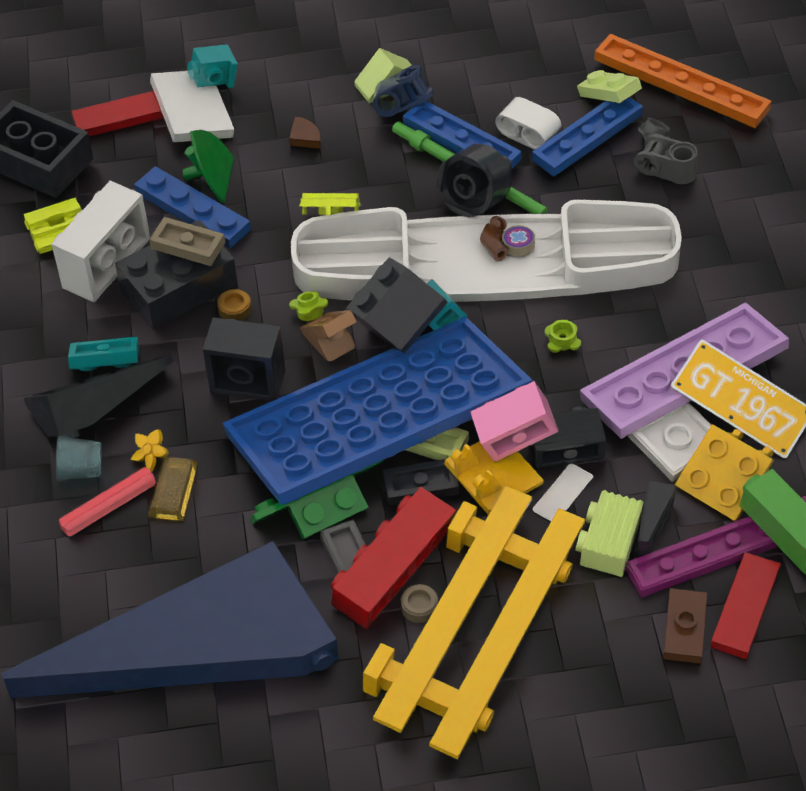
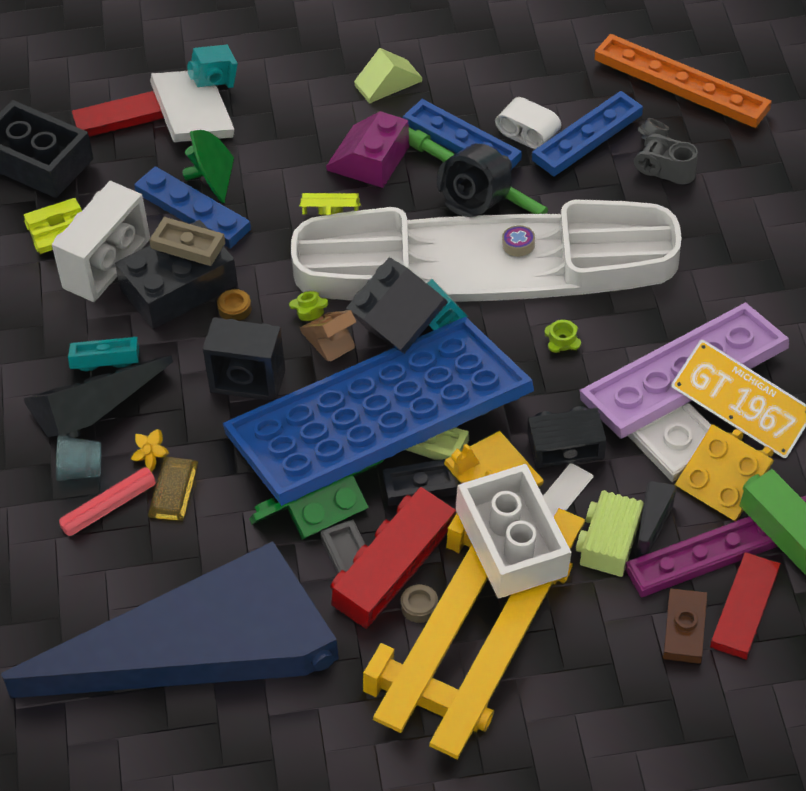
(304, 134): reddish brown tile -> none
(372, 149): none -> magenta slope
(406, 88): dark blue piece -> none
(492, 237): reddish brown arm -> none
(512, 530): none -> white brick
(514, 421): bright pink brick -> none
(609, 86): yellowish green plate -> none

